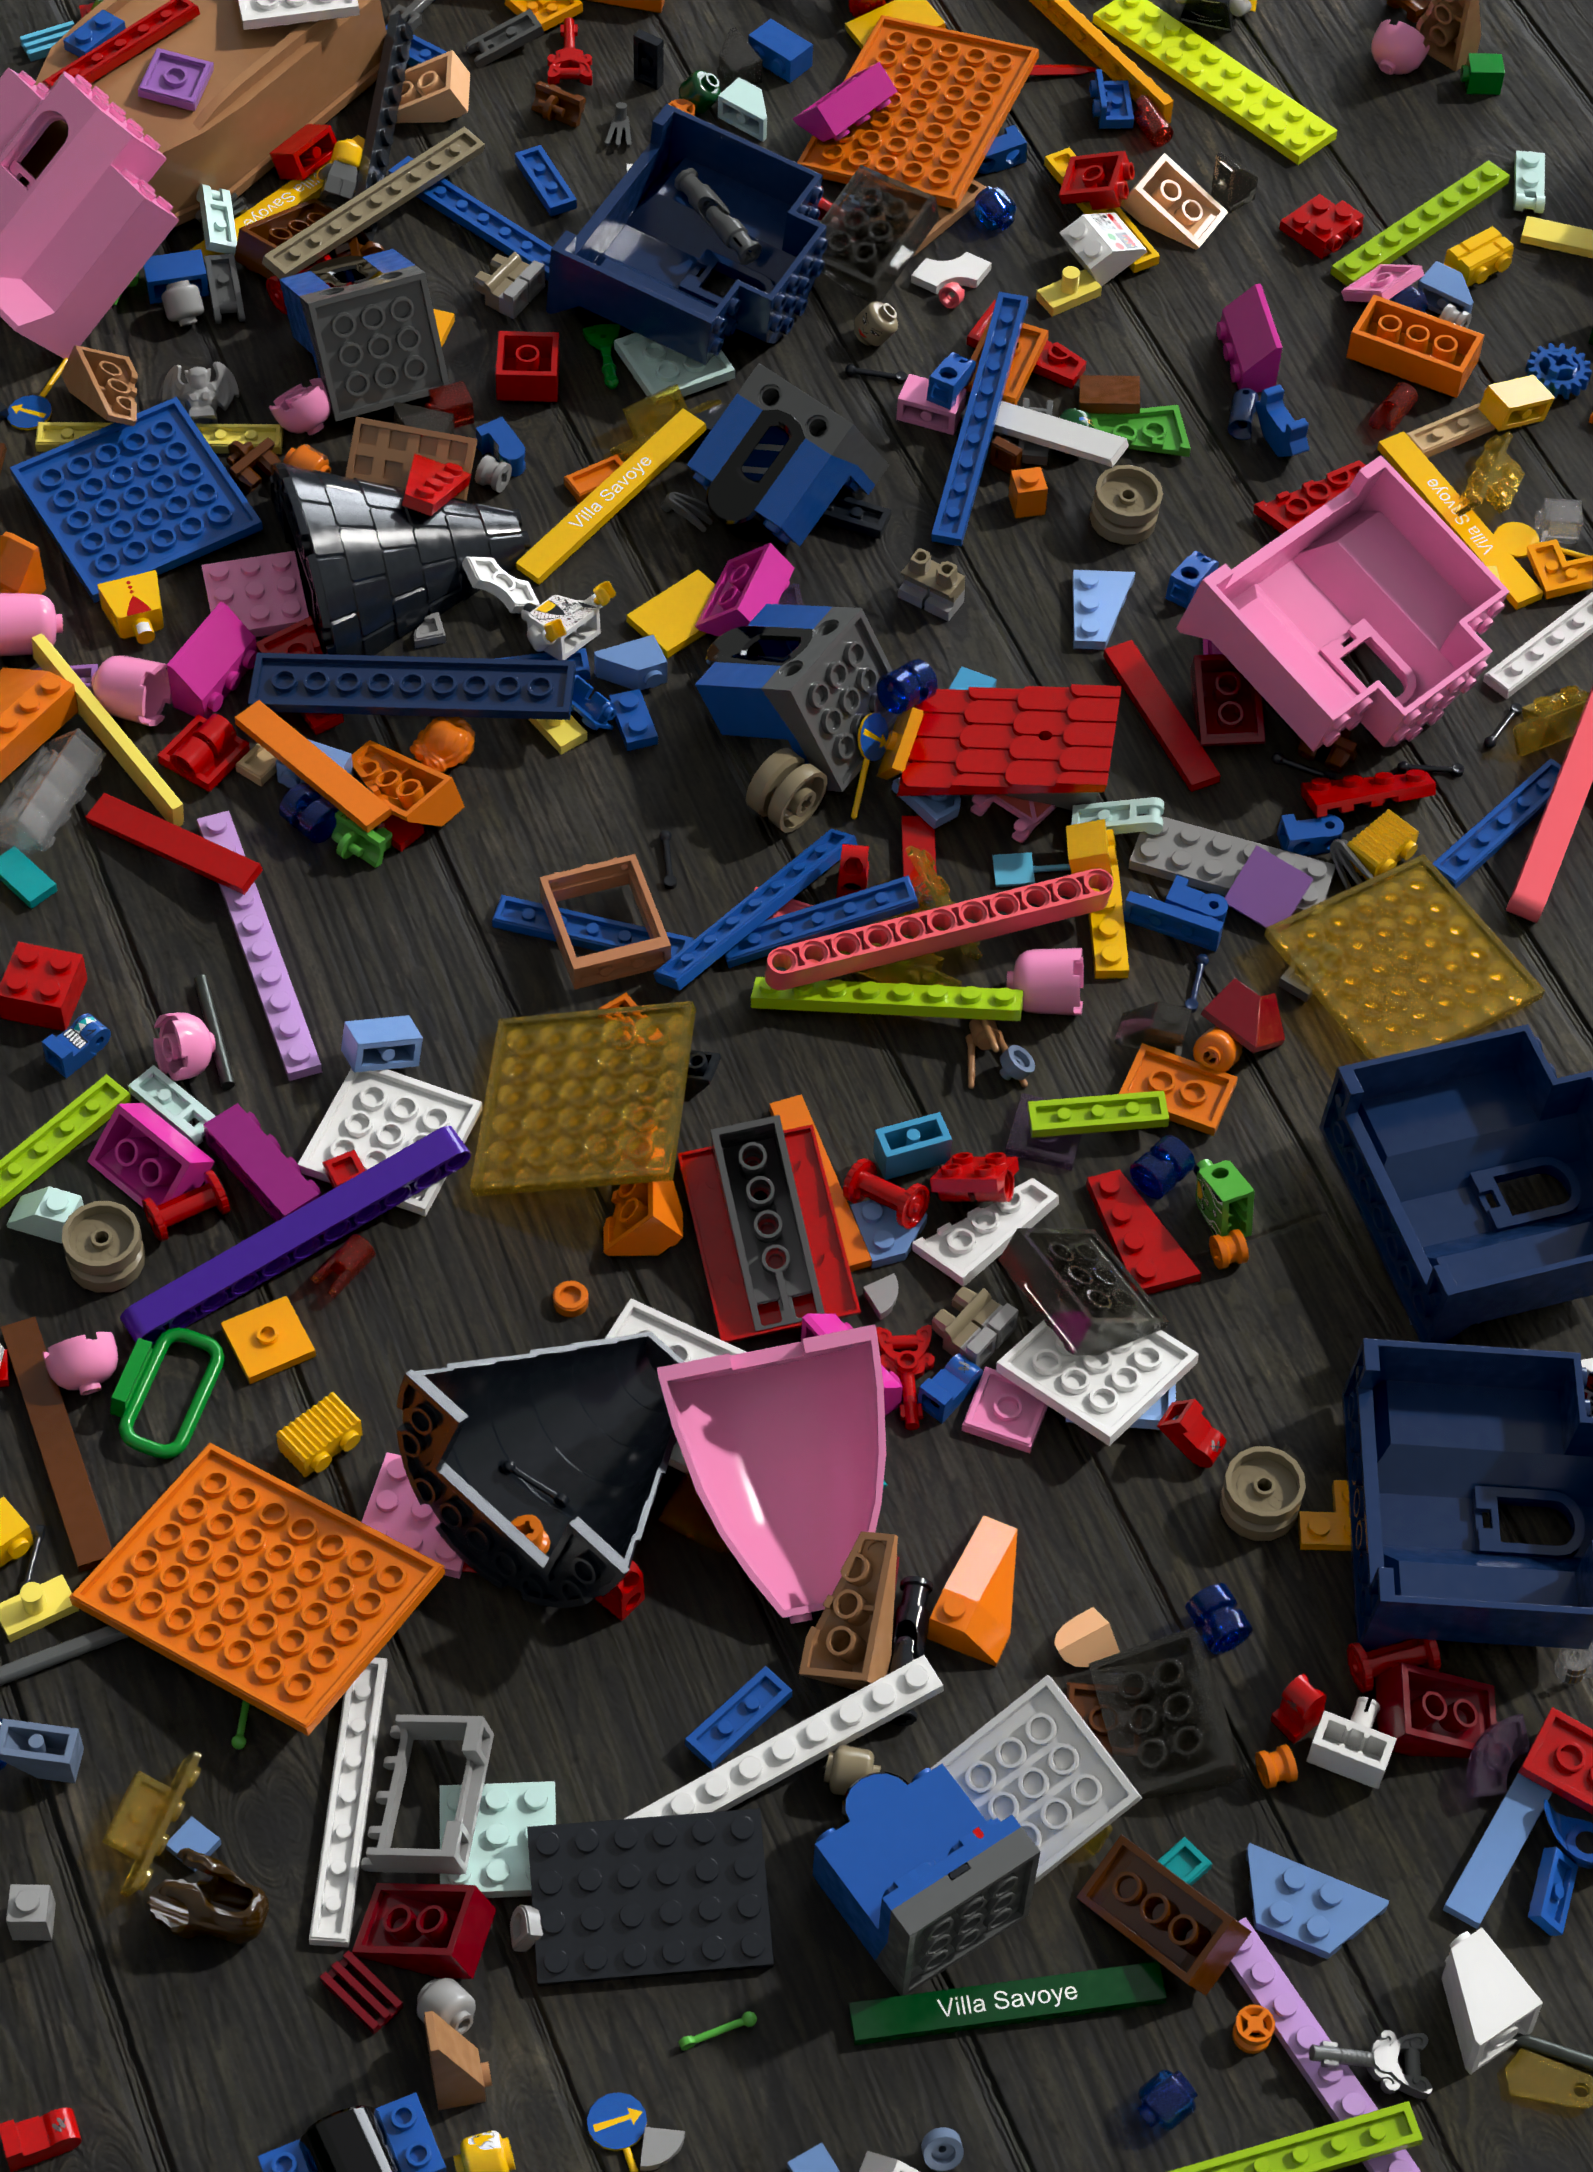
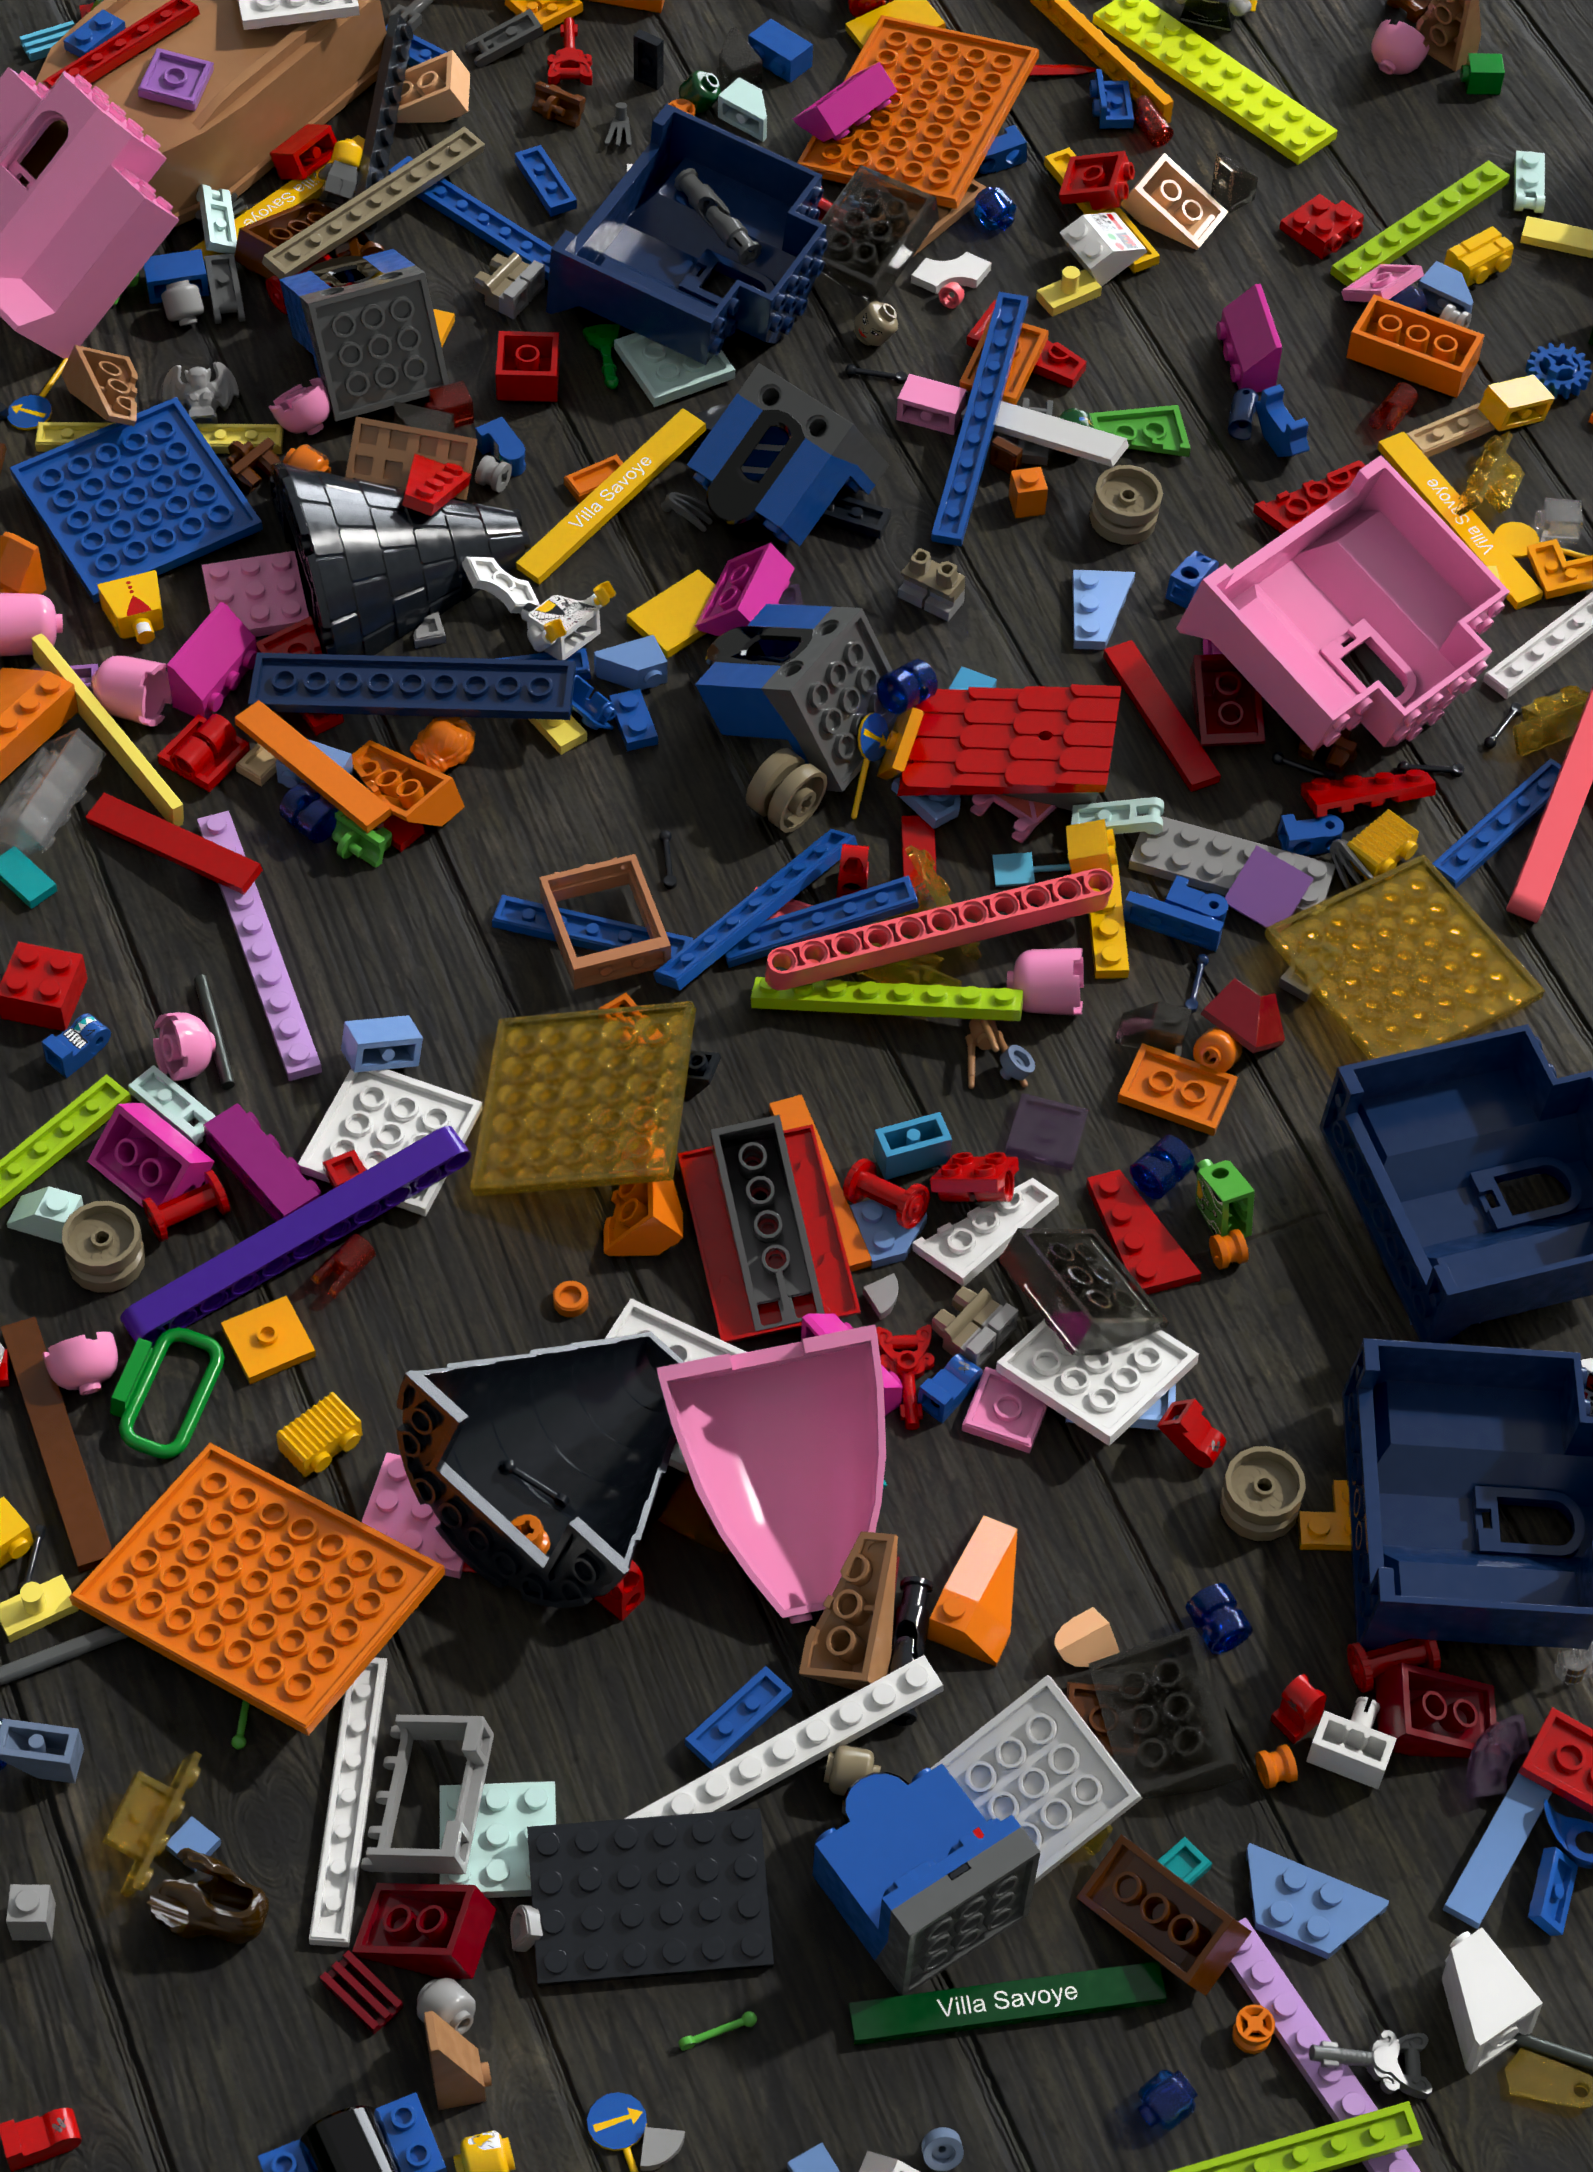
(652, 414): clear yellow bracket -> none
(950, 379): blue leg -> none
(1097, 1114): lime plate -> none
(1109, 394): reddish brown tile -> none

